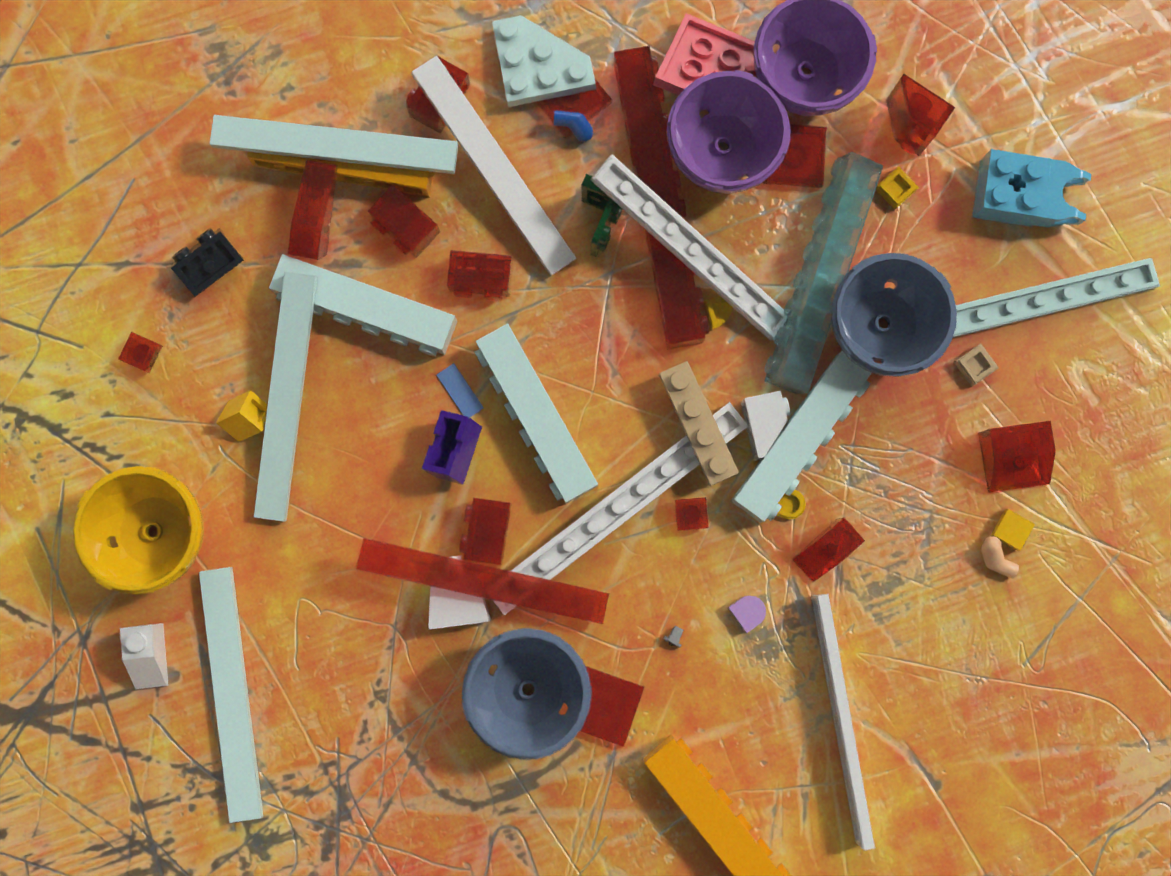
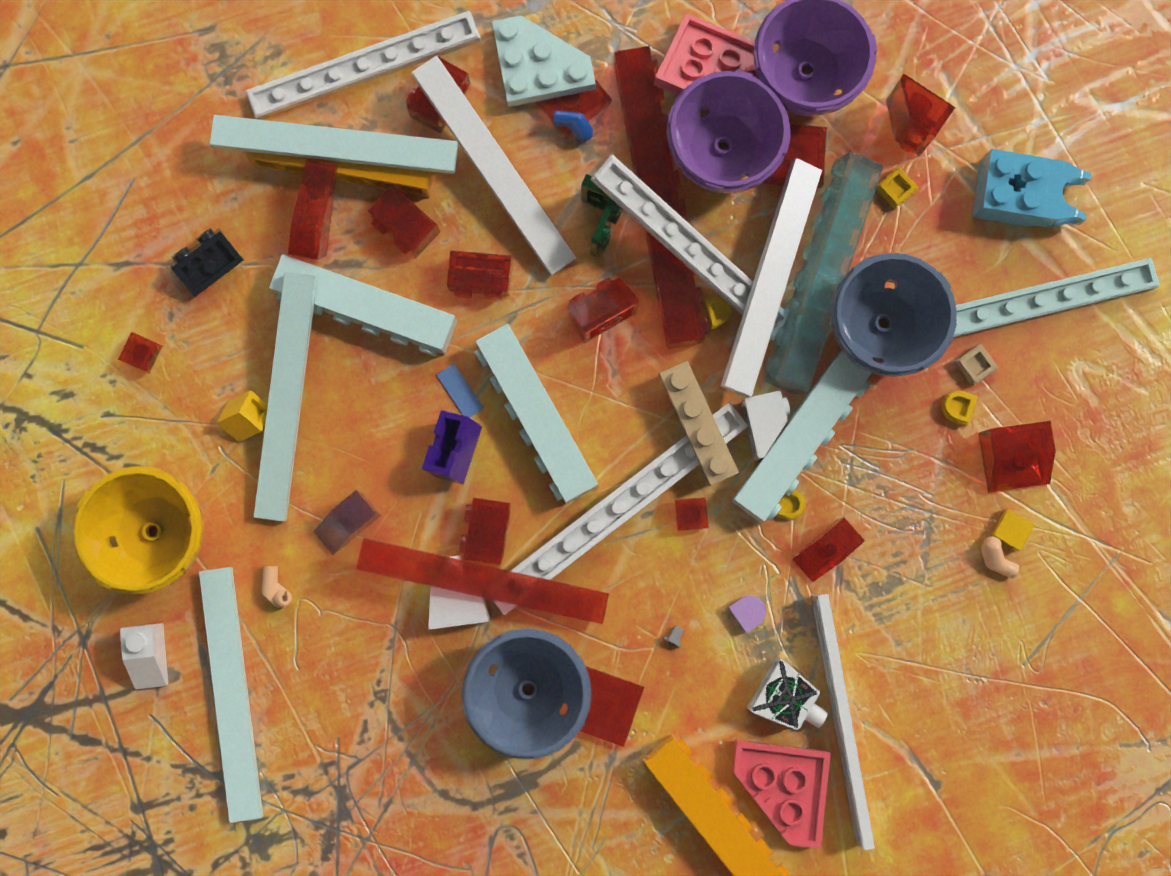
(272, 590): none -> light nougat arm
(346, 521): none -> slope
(363, 65): none -> white tile
(602, 308): none -> clear red slope
(771, 278): none -> white tile
(787, 698): none -> torso
(787, 786): none -> coral plate
(958, 407): none -> yellow tile

